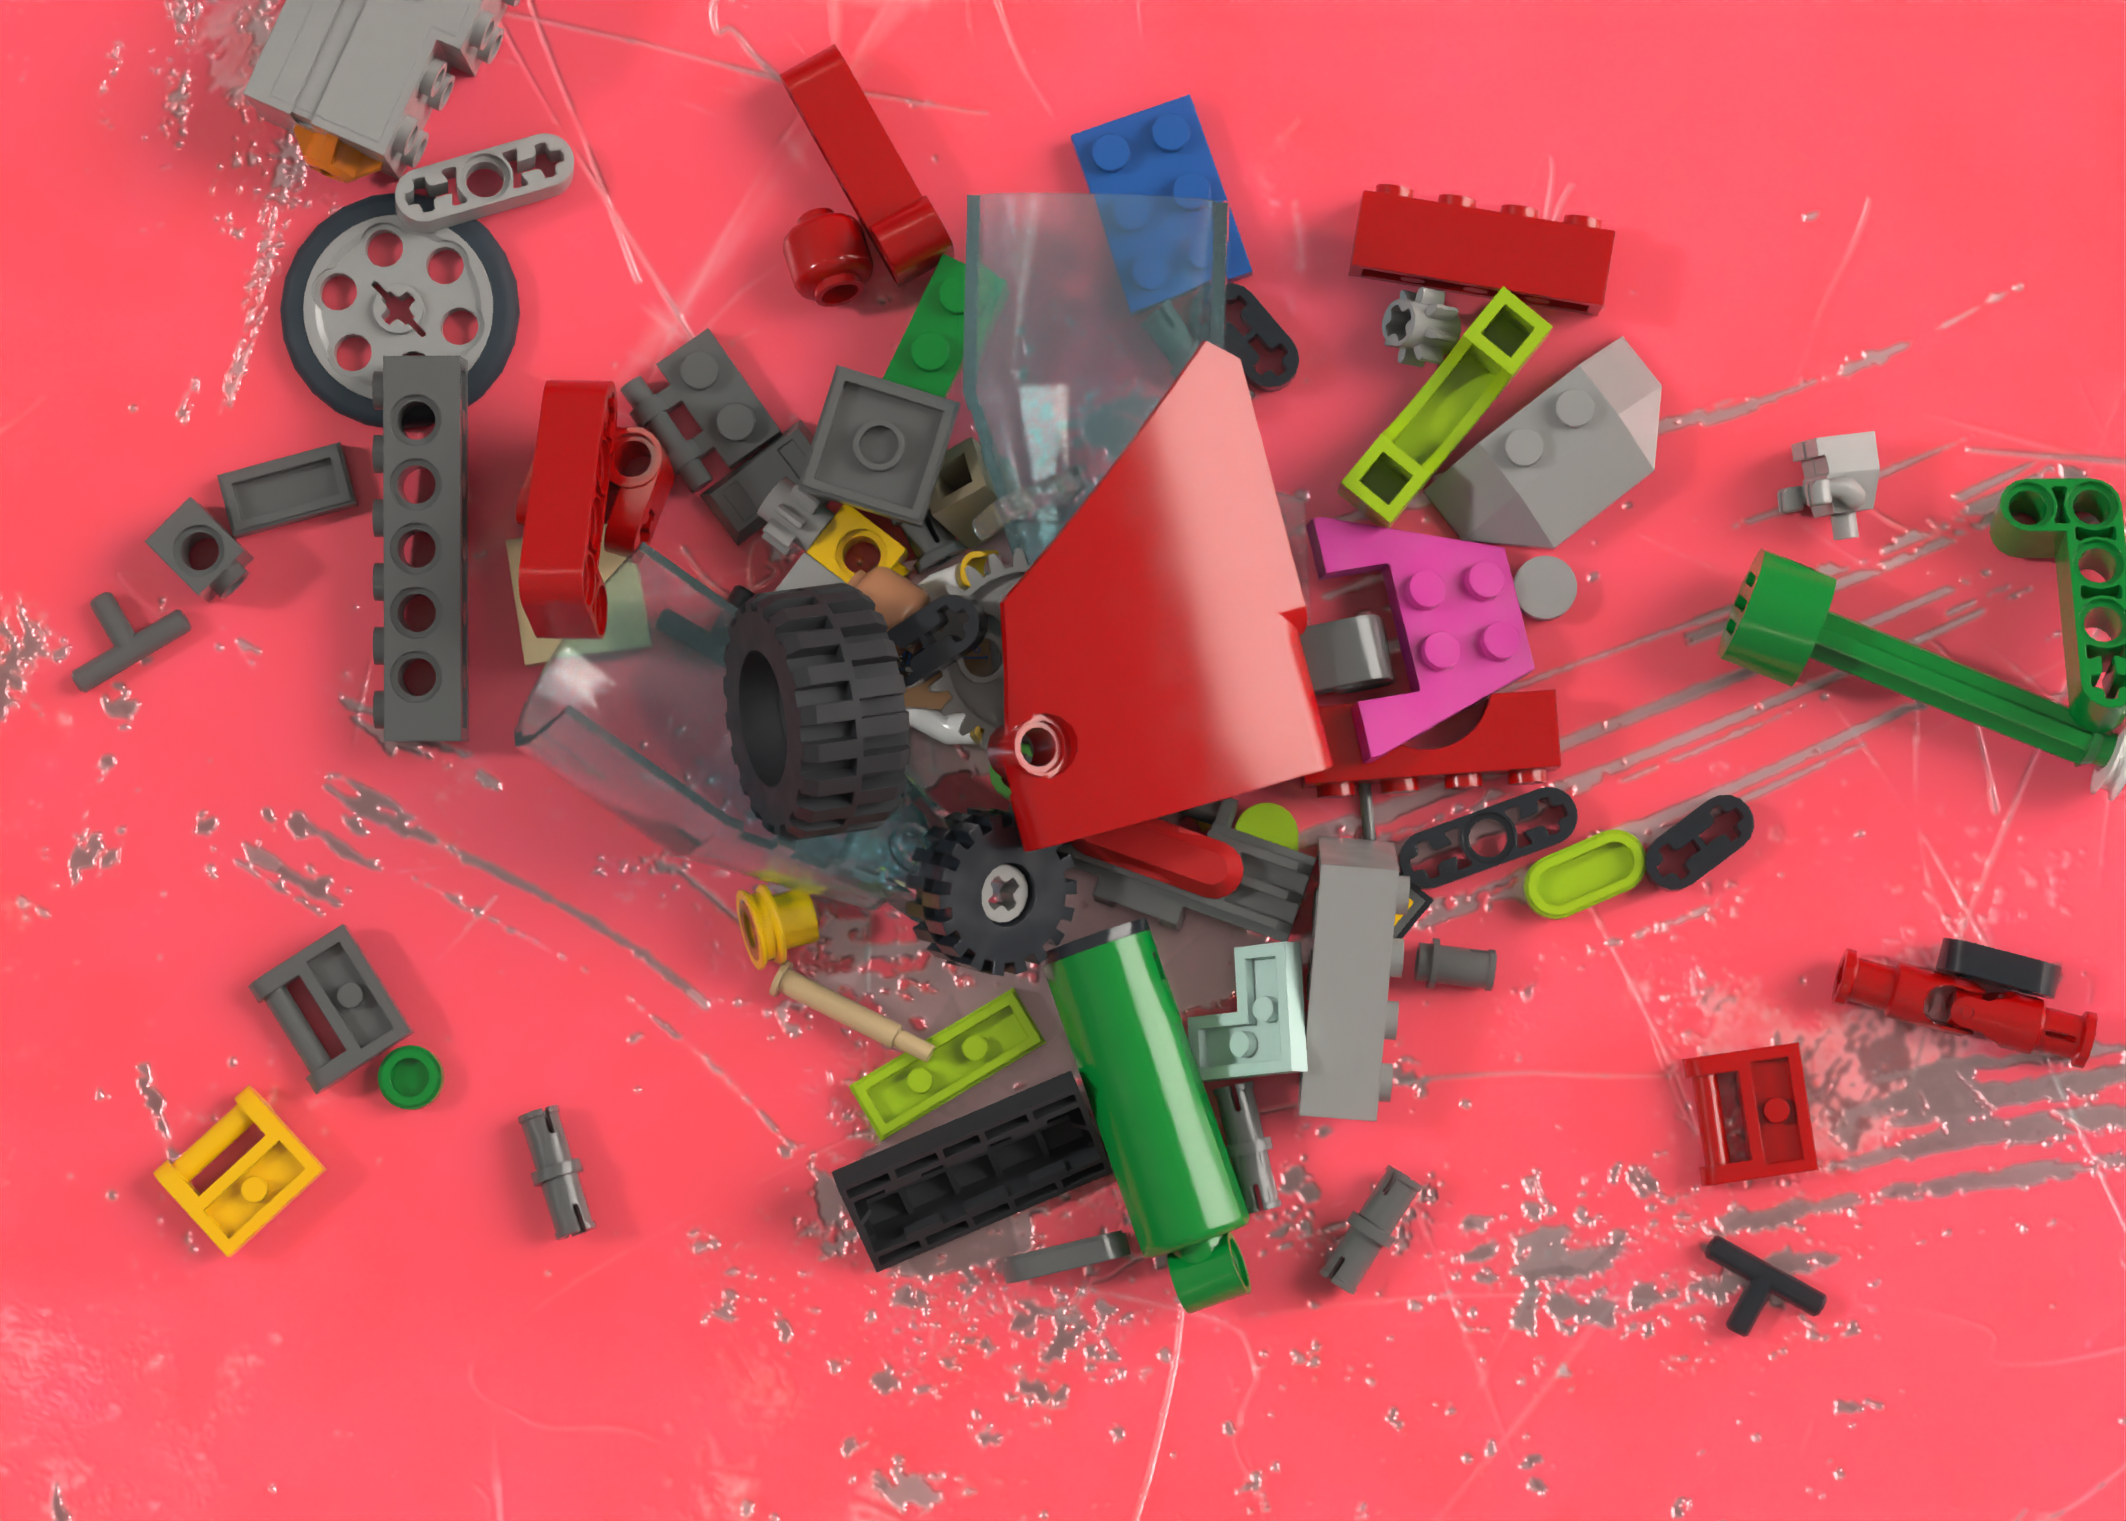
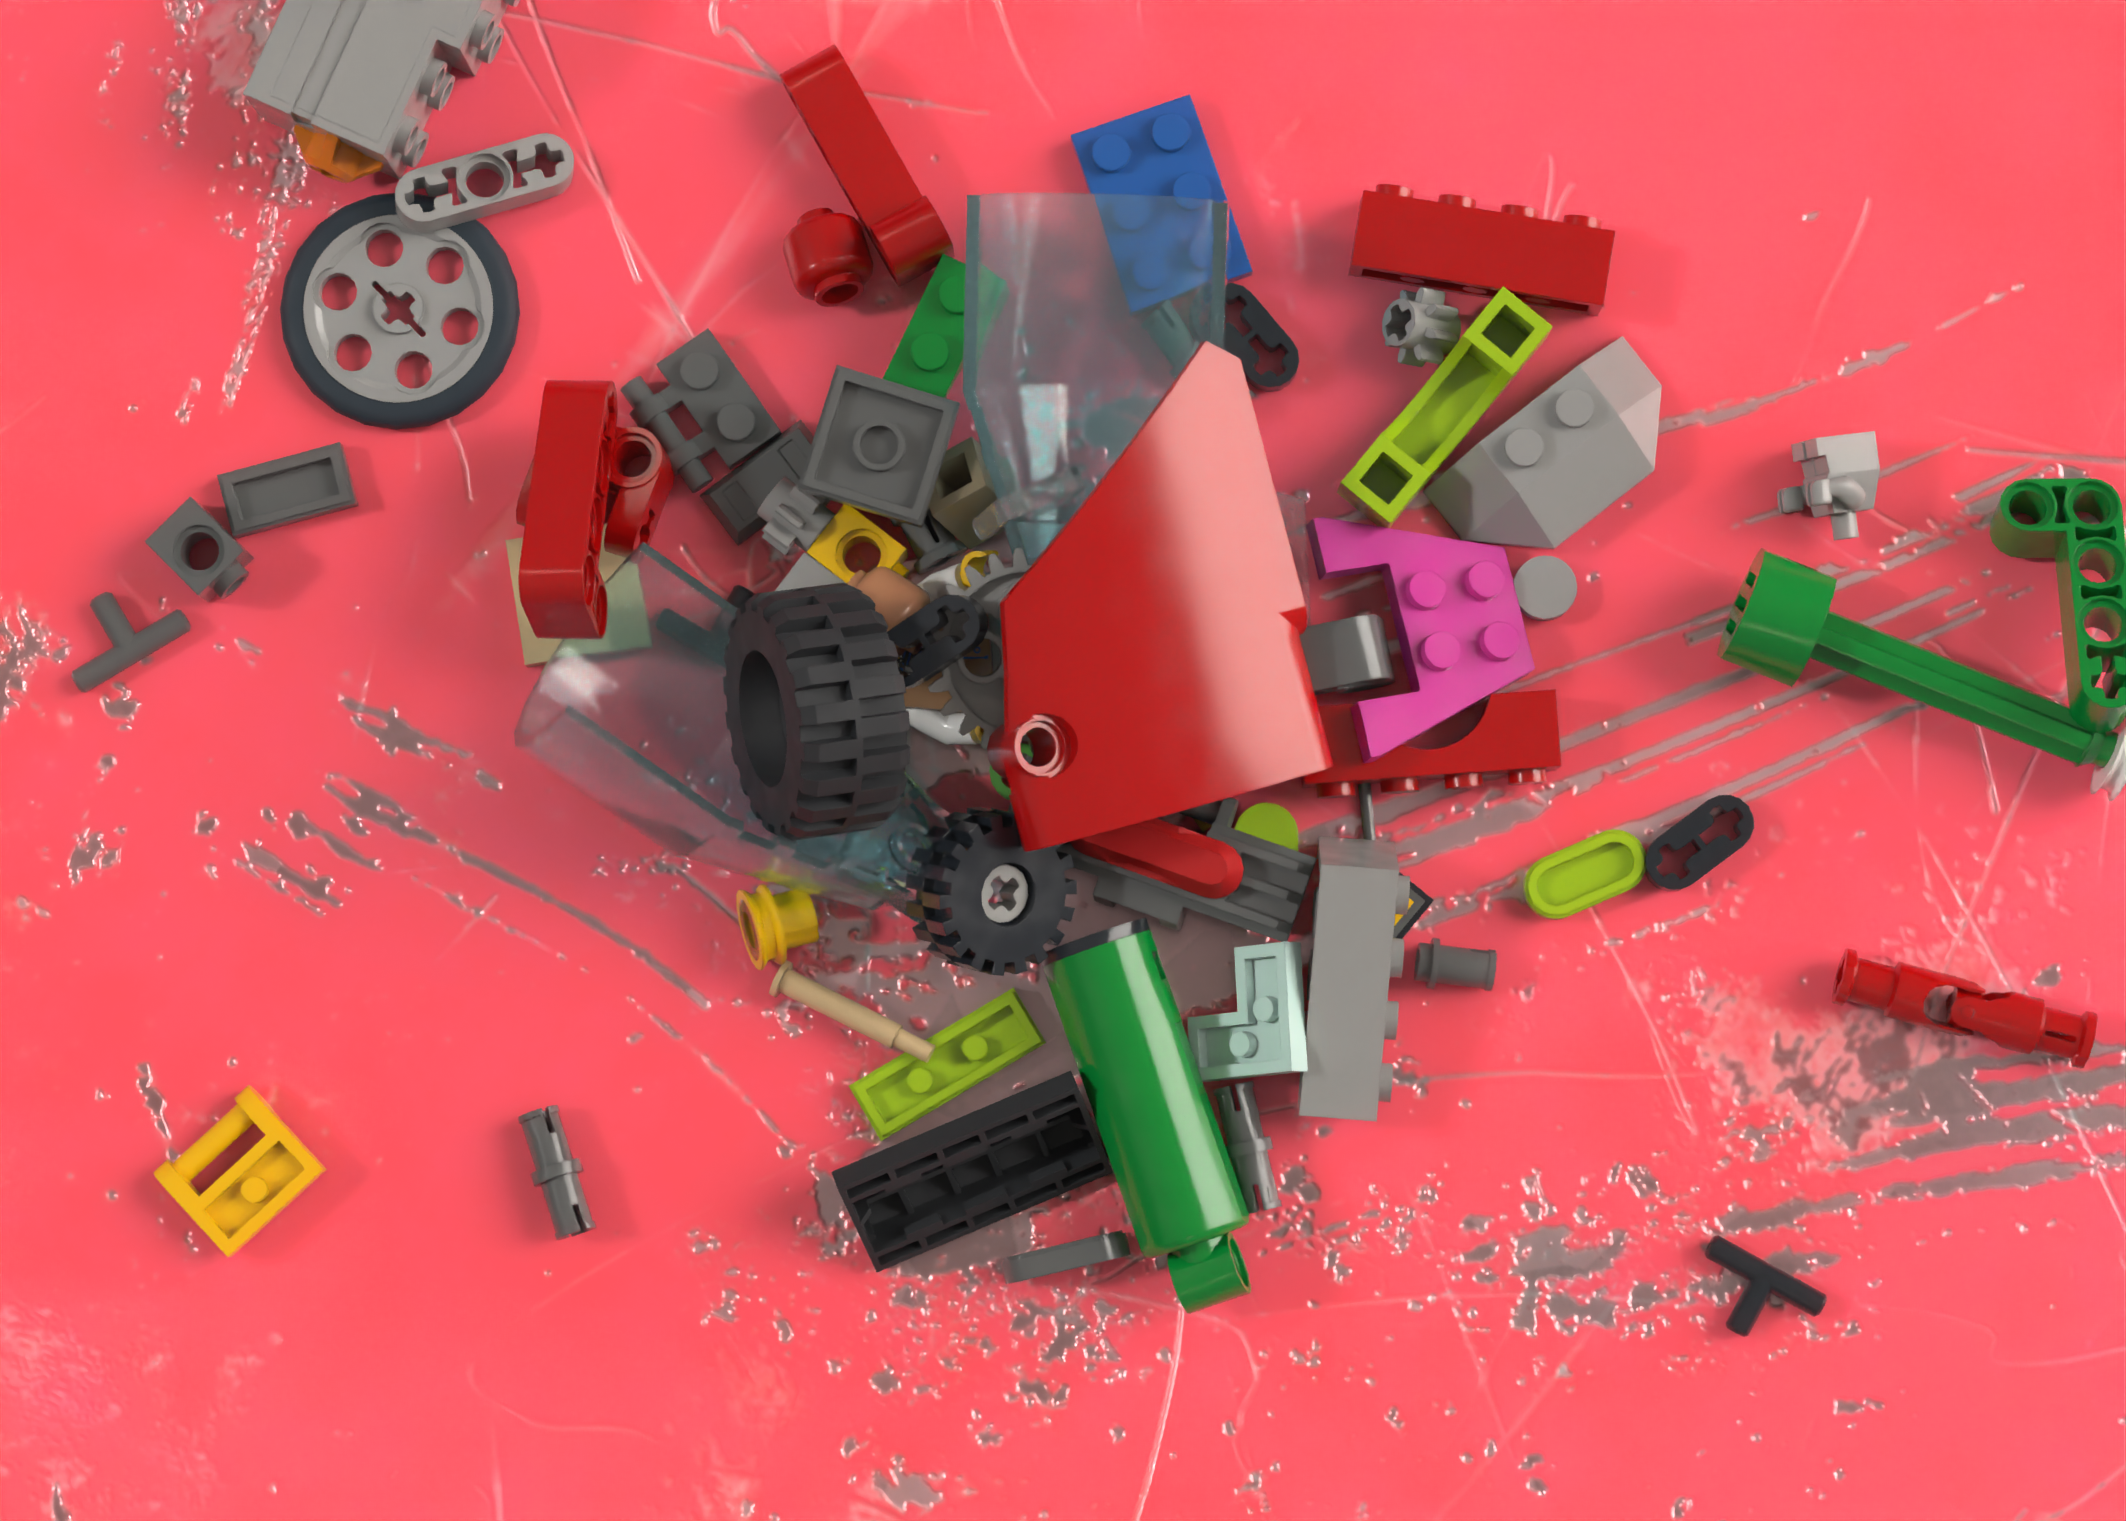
(348, 996): dark grey plate -> none
(411, 1077): green tile -> none
(444, 710): dark grey brick -> none
(1370, 1229): dark grey pin -> none
(1526, 807): black beam -> none
(1771, 1108): red plate -> none
(1998, 968): black beam -> none

